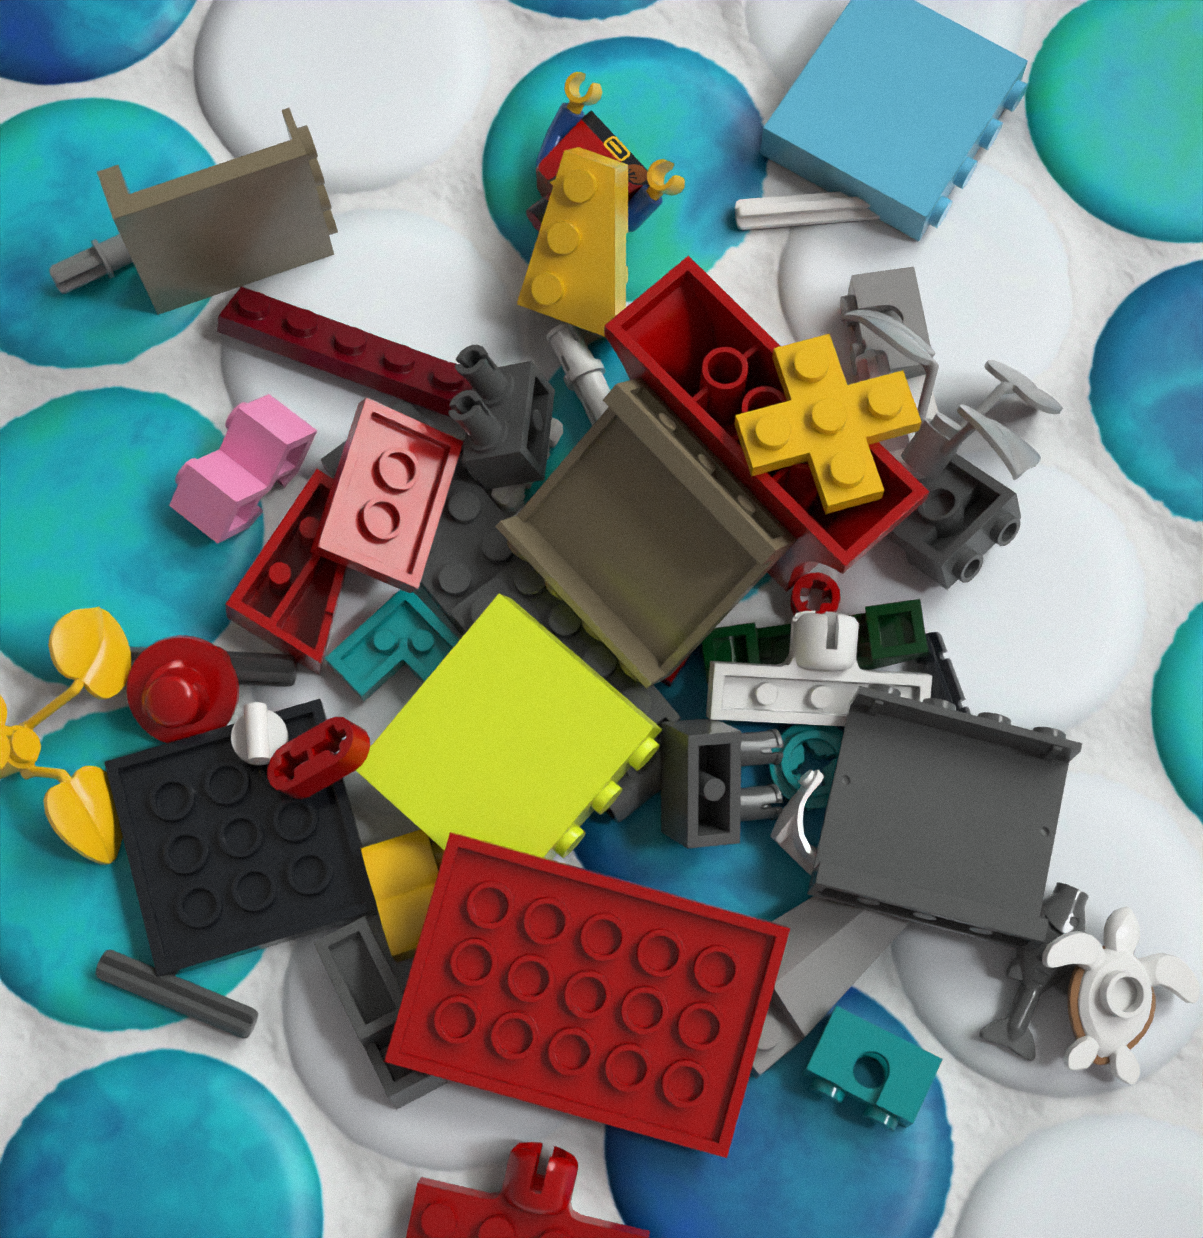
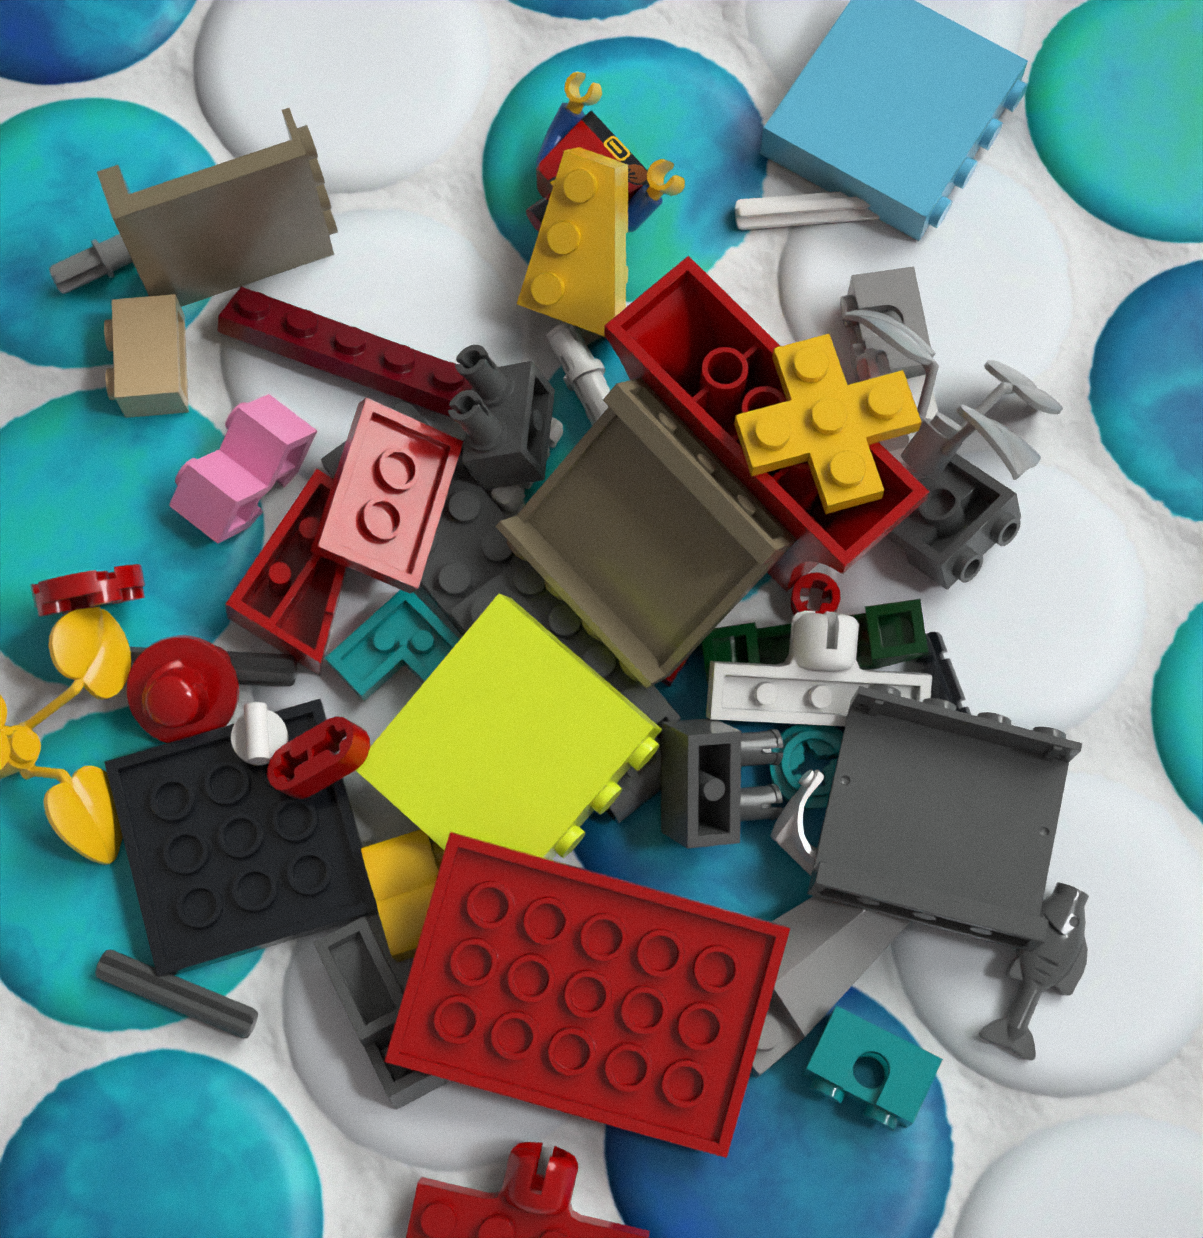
(88, 590): none -> red plate
(147, 356): none -> tan piece
(1113, 992): white animal -> none

